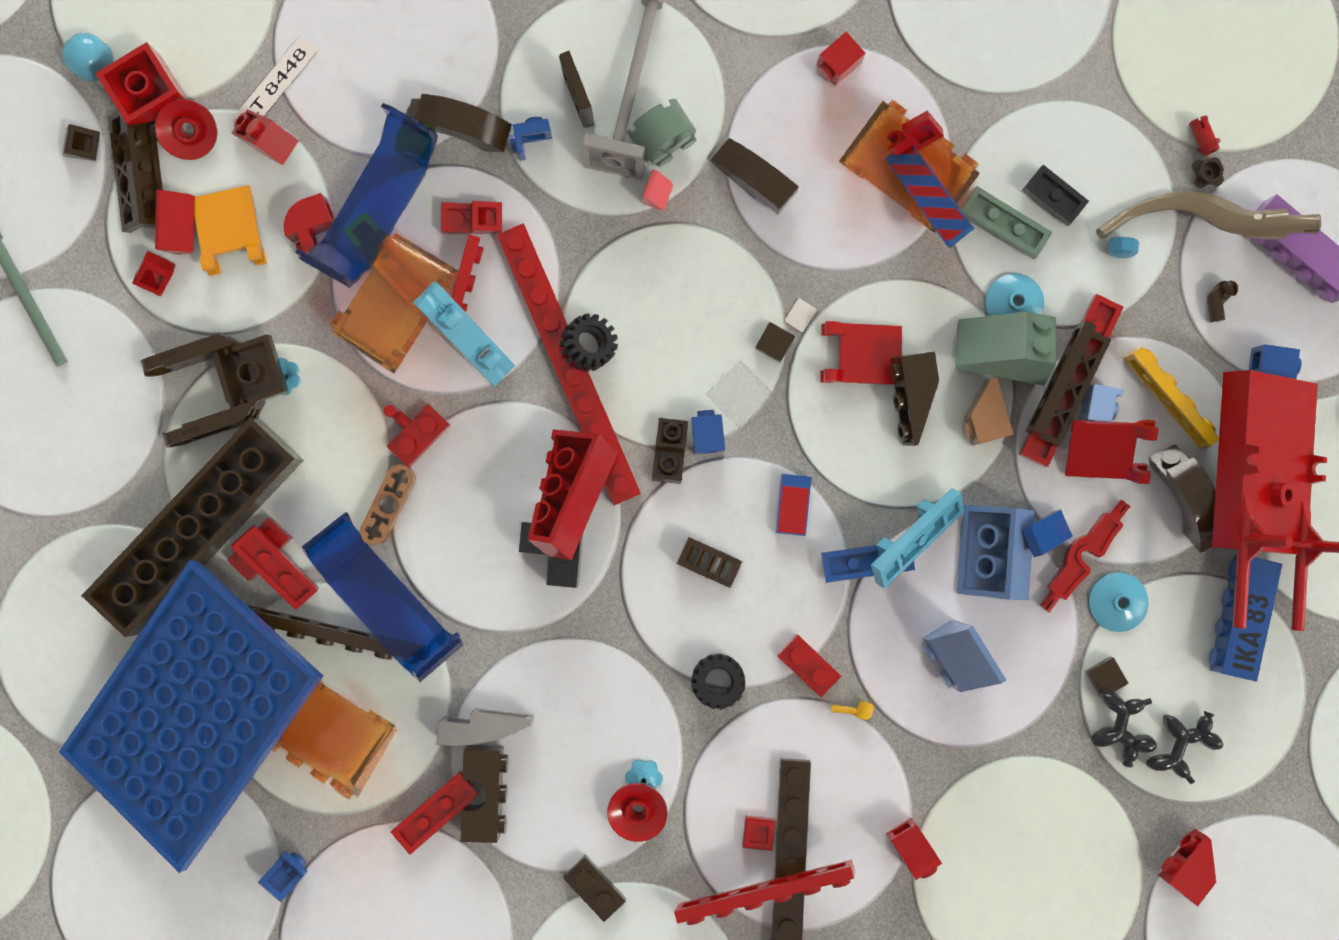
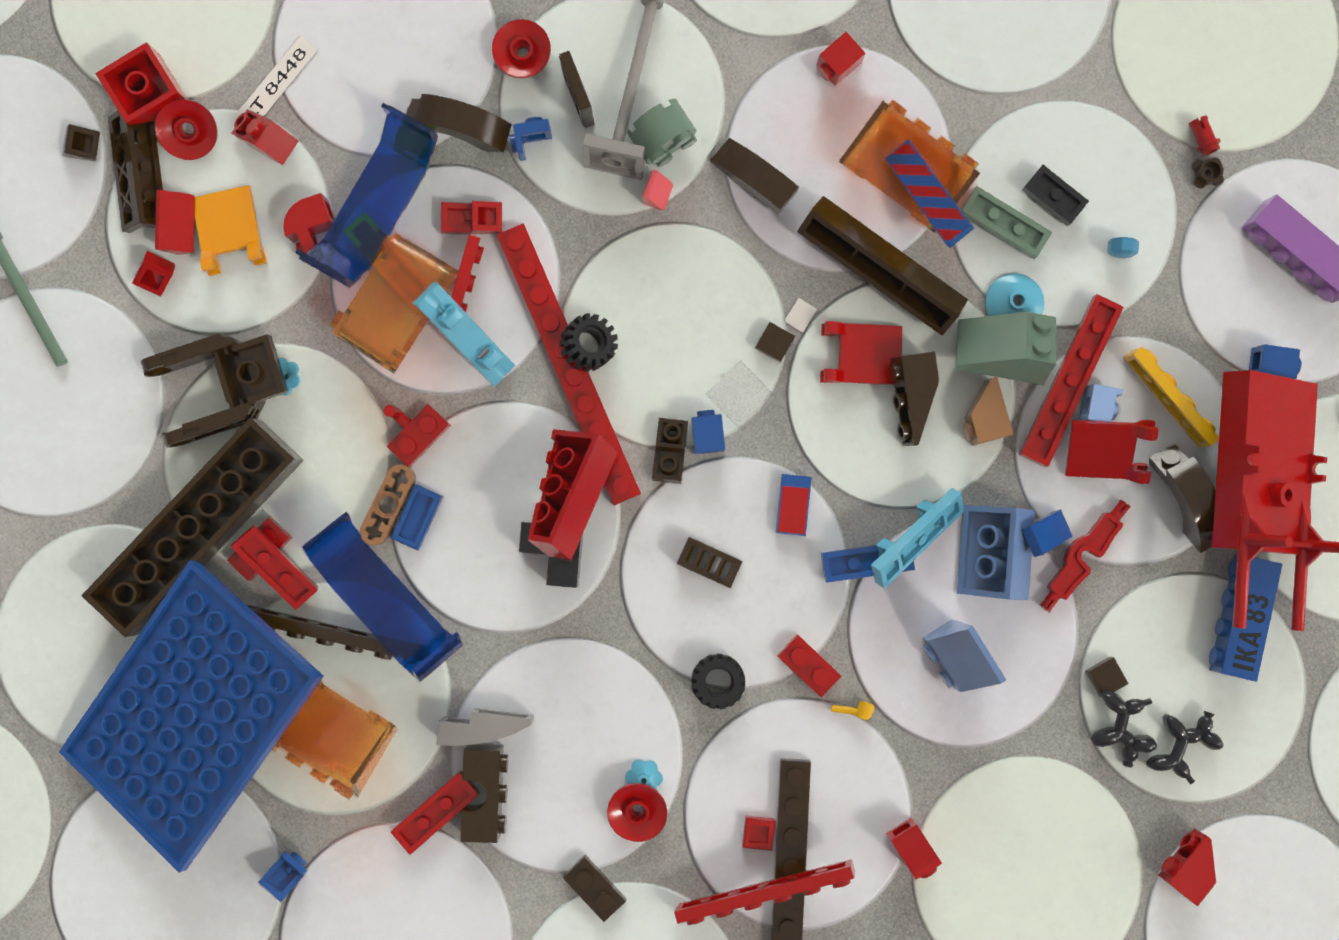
(86, 55): medium azure hair -> none
(417, 517): none -> blue tile
(516, 36): none -> red dish
(882, 265): none -> dark brown brick
(916, 132): red plate -> none
(1062, 381): dark brown fence -> none
(1104, 602): medium azure dish -> none
(1218, 297): dark brown arm -> none
(1221, 214): dark tan animal -> none

